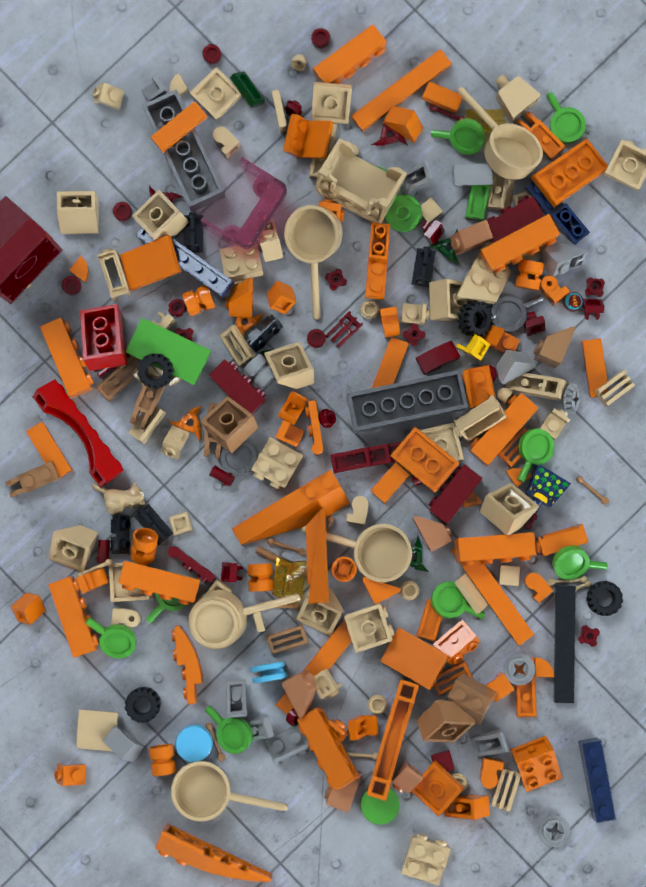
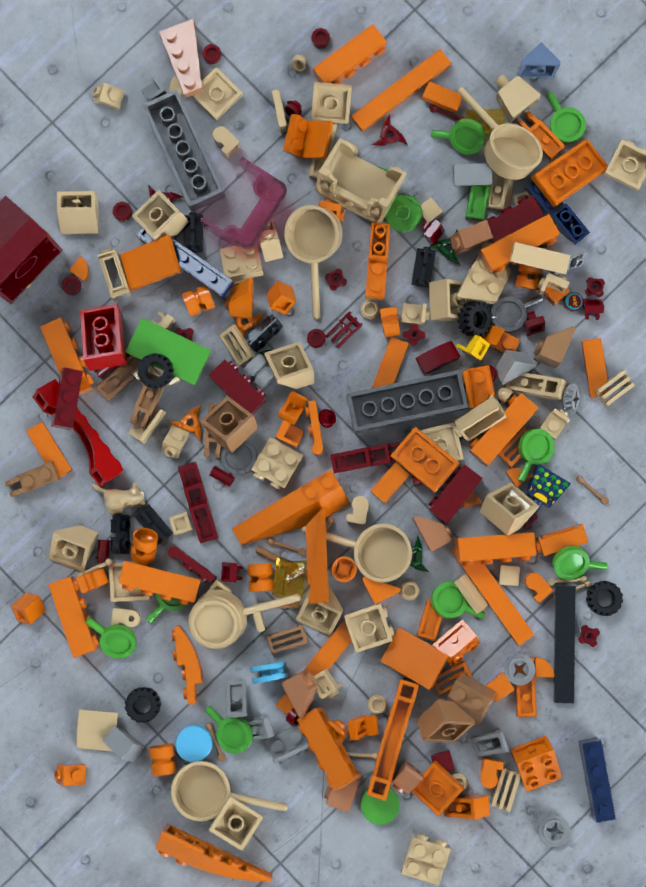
(66, 398): none -> dark red brick
(172, 308): dark red plate -> none
(178, 127): orange tile -> none
(183, 53): none -> wing
(198, 502): none -> dark red slope
(236, 823): none -> tan slope
(247, 89): dark green tile -> none
(404, 122): orange slope -> none
(417, 178): light grey slope -> none
(539, 63): none -> sand blue slope
(539, 258): none -> tan tile
(555, 282): none -> tan bracket

